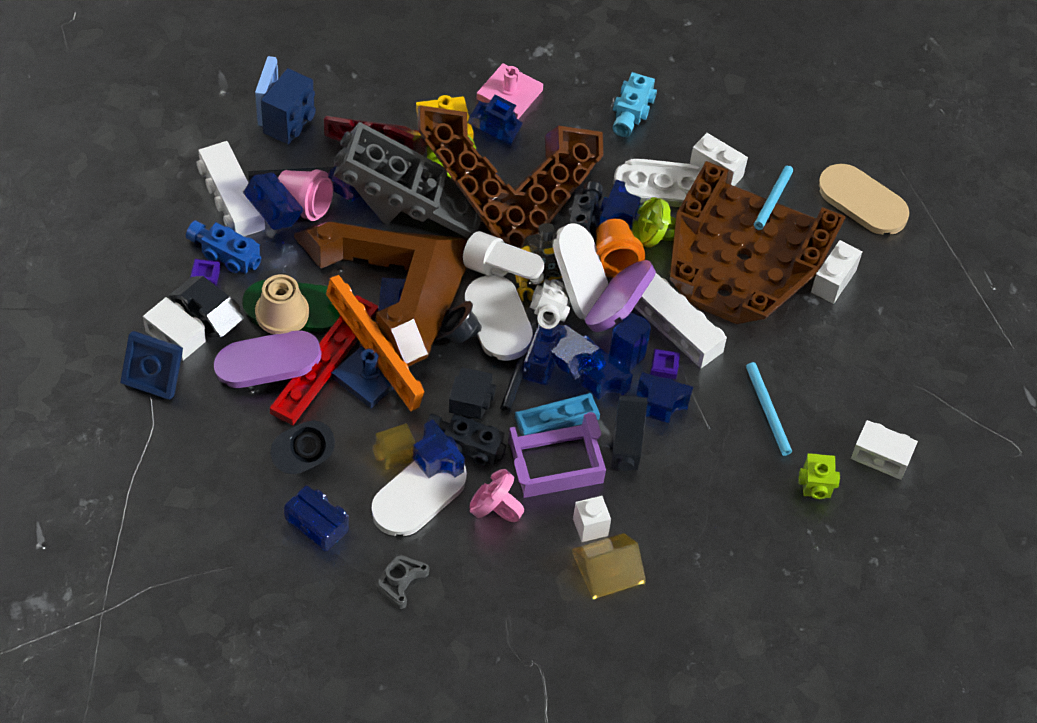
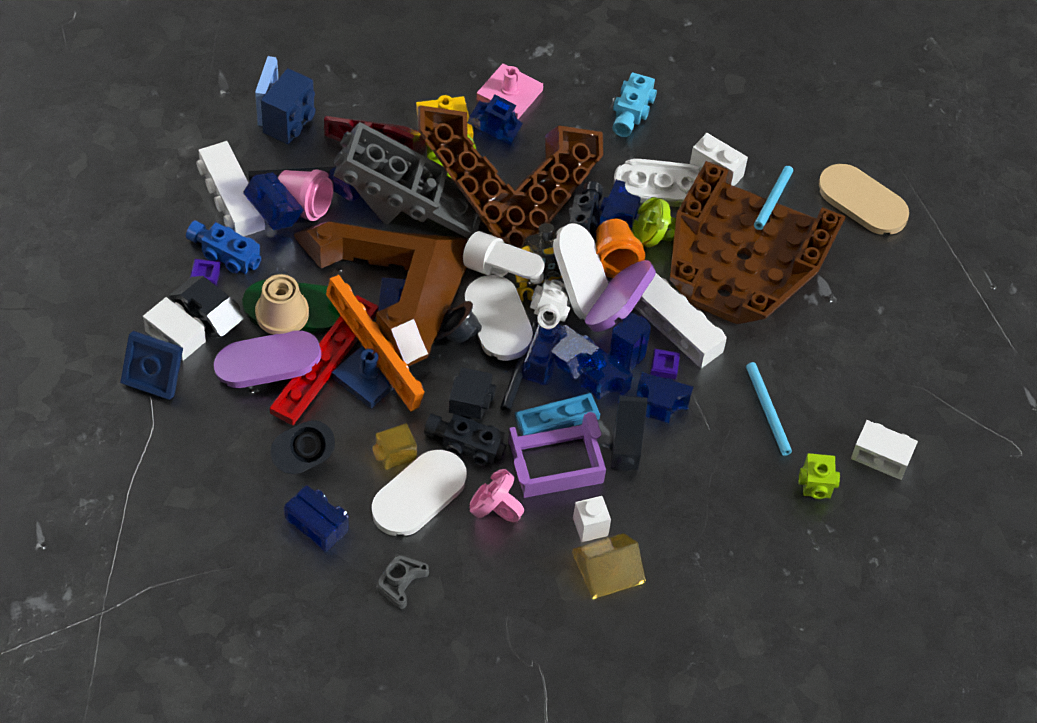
(437, 452): clear blue brick -> none
(836, 271): white brick -> none

